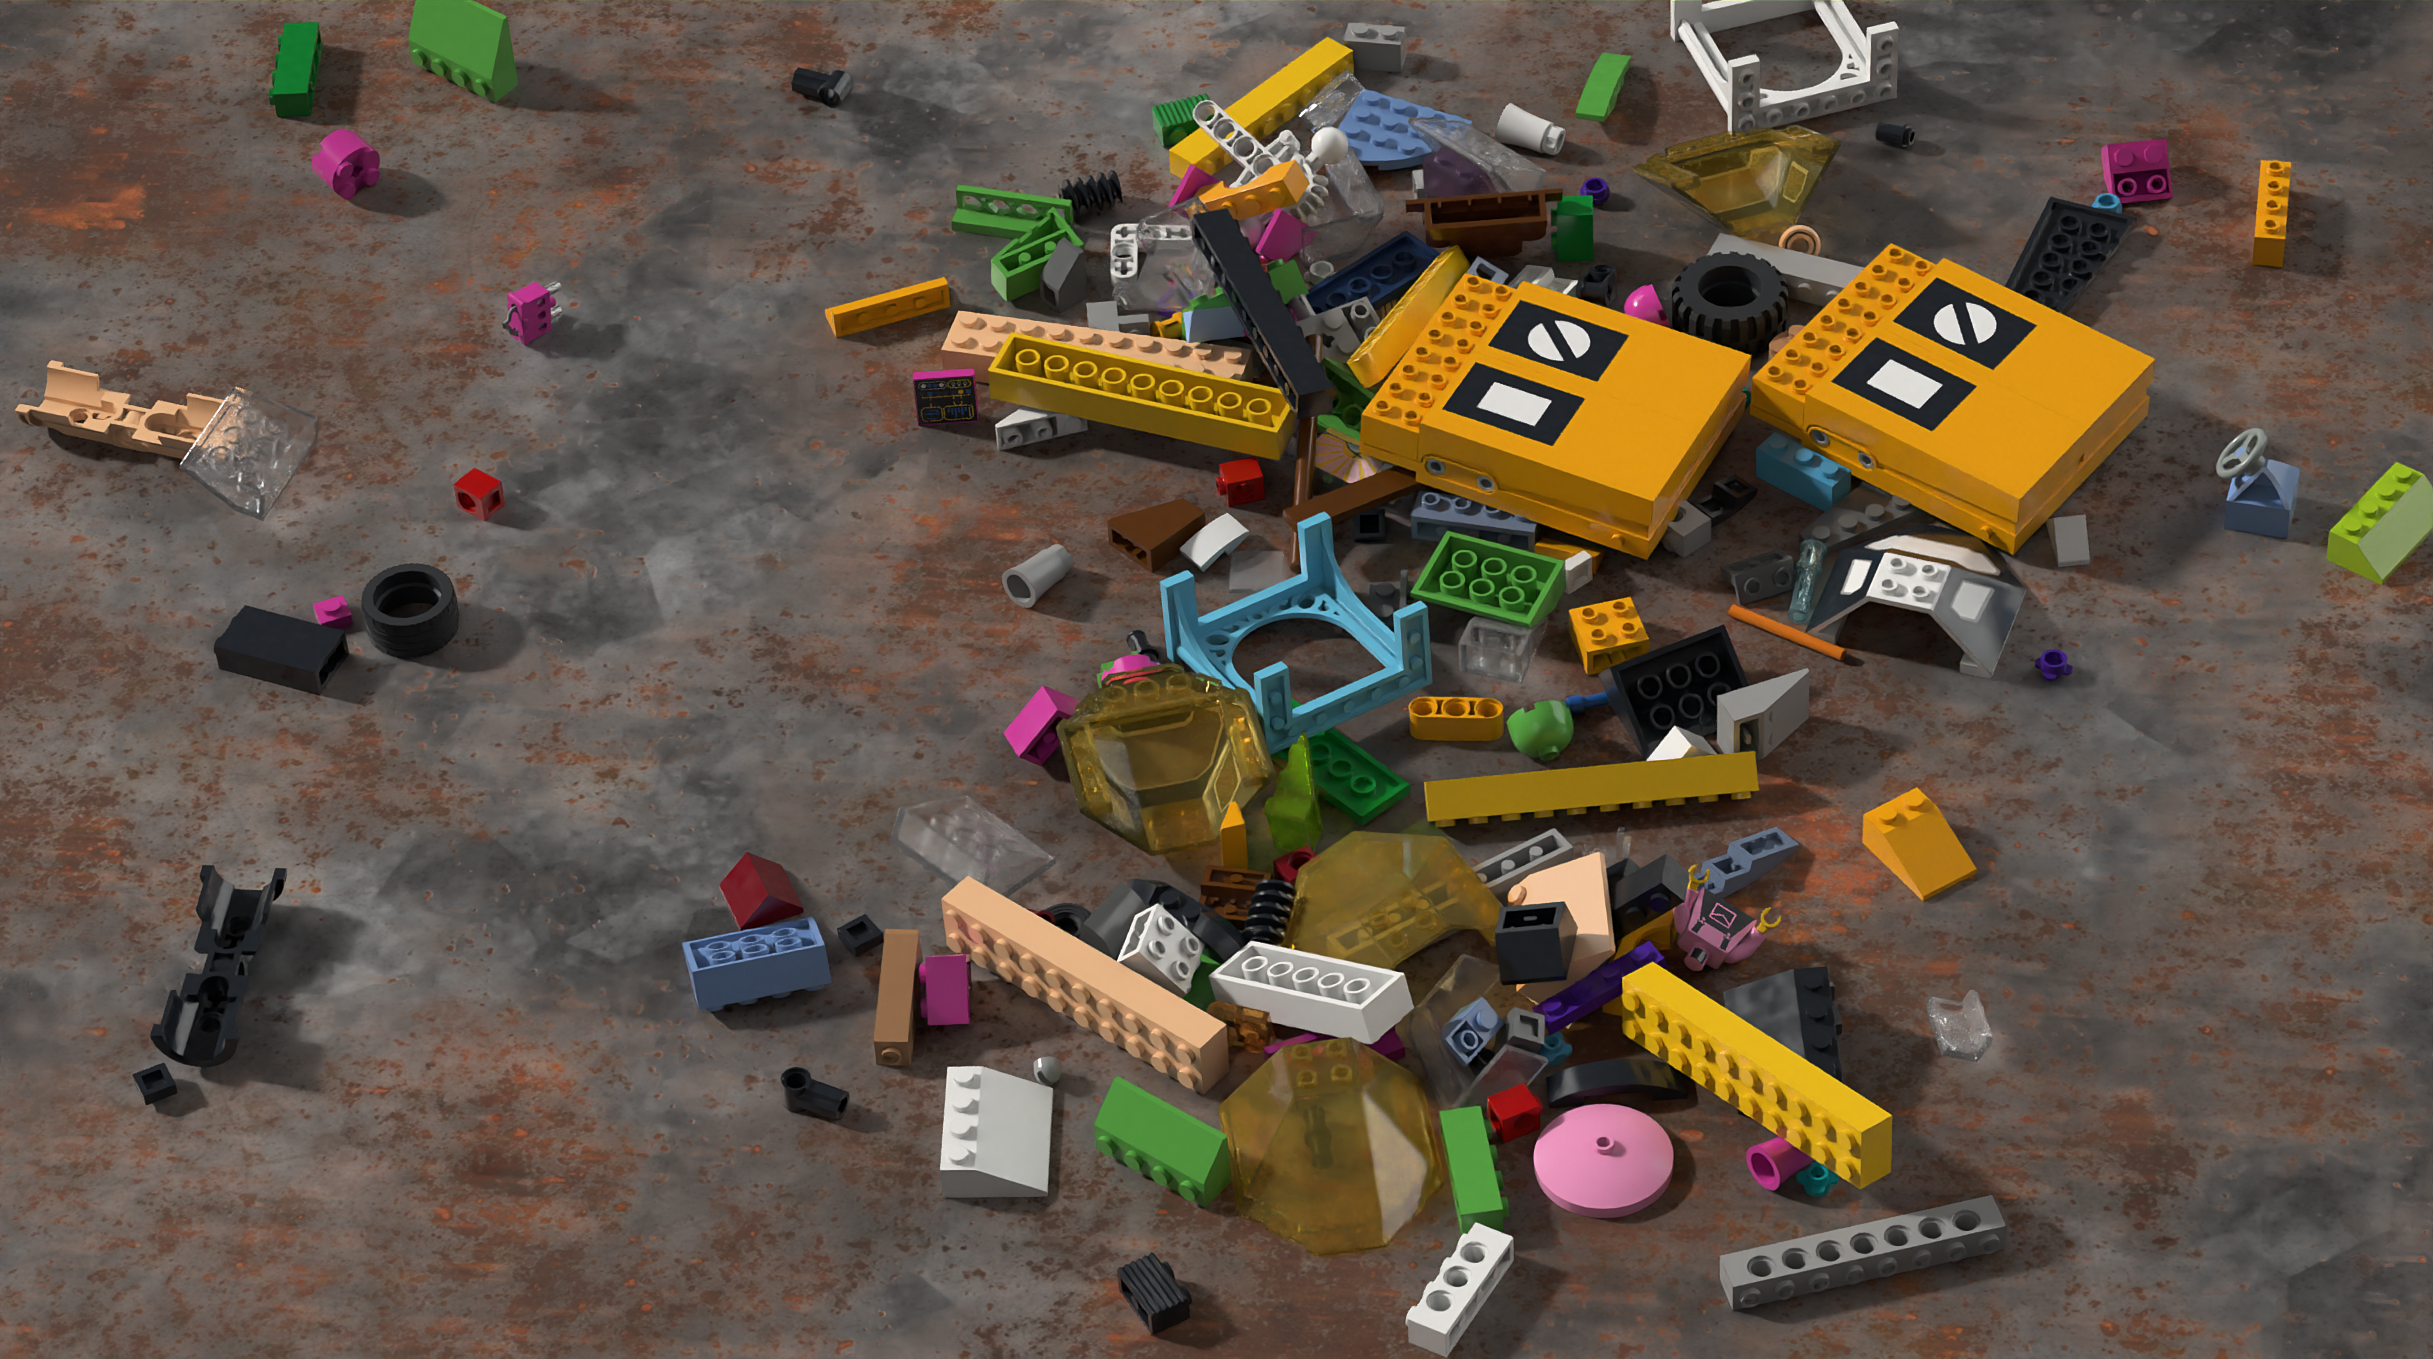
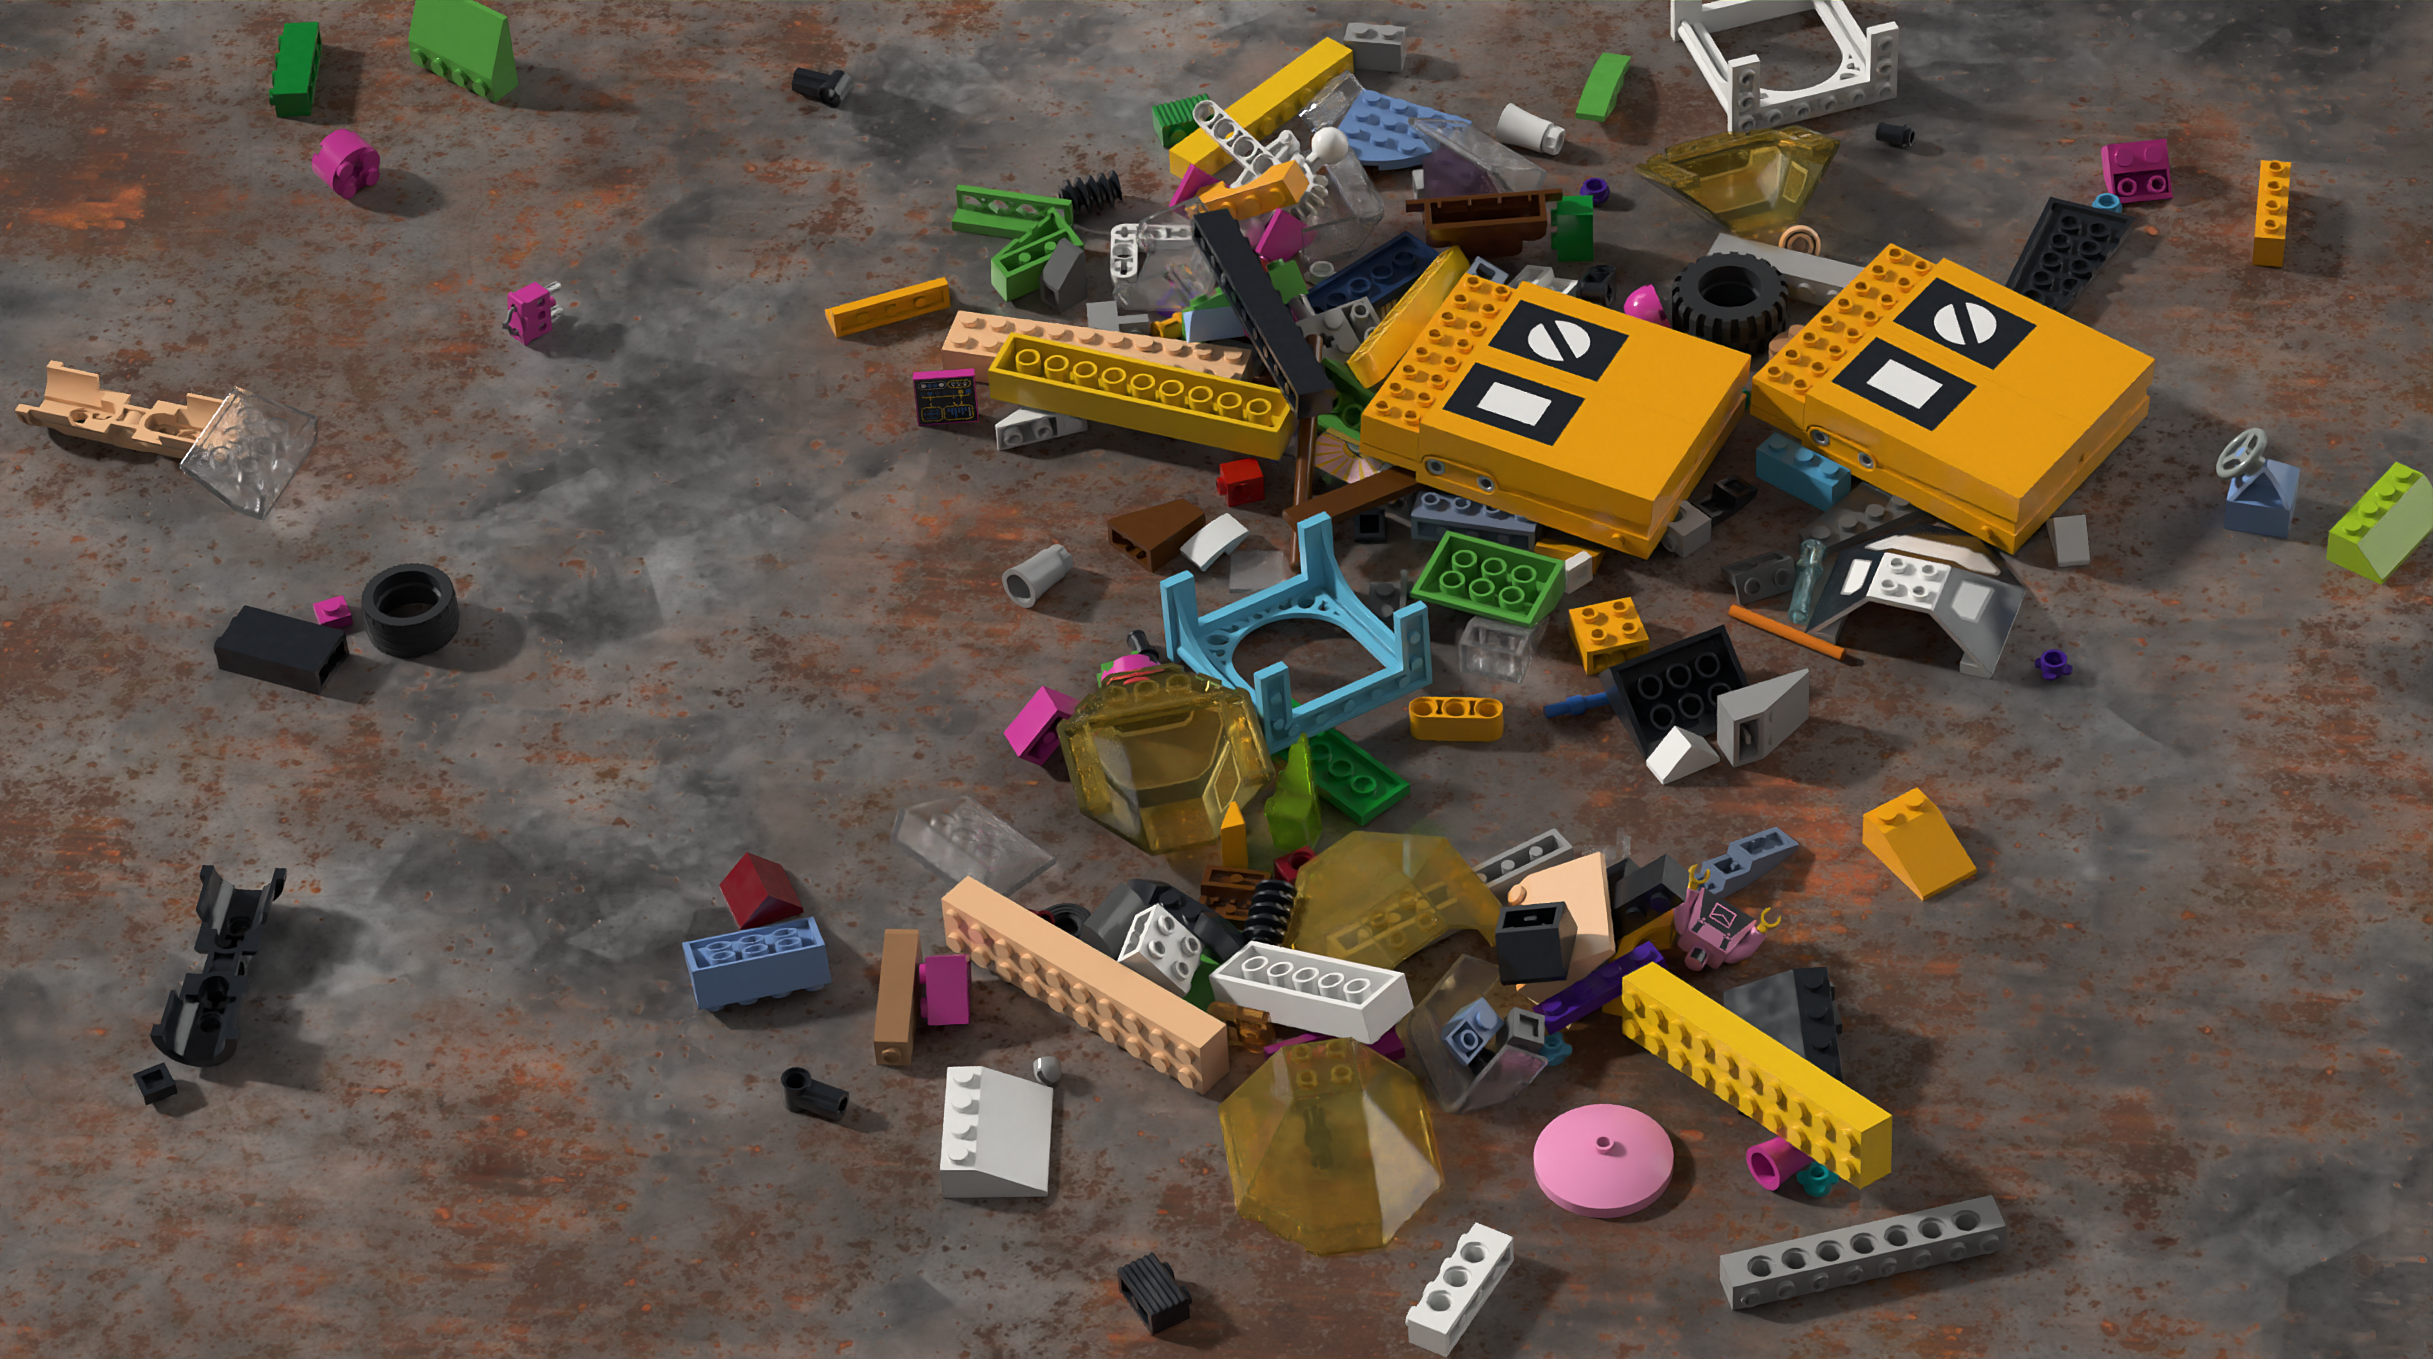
(479, 494): red brick -> none
(860, 935): black plate -> none
(1163, 1143): bright green slope -> none
(1471, 1168): bright green brick -> none
(1514, 1112): red brick -> none
(1543, 730): bright green cylinder -> none
(1591, 786): yellow brick -> none
(1615, 1077): black slope -> none
(1960, 1026): clear bracket -> none

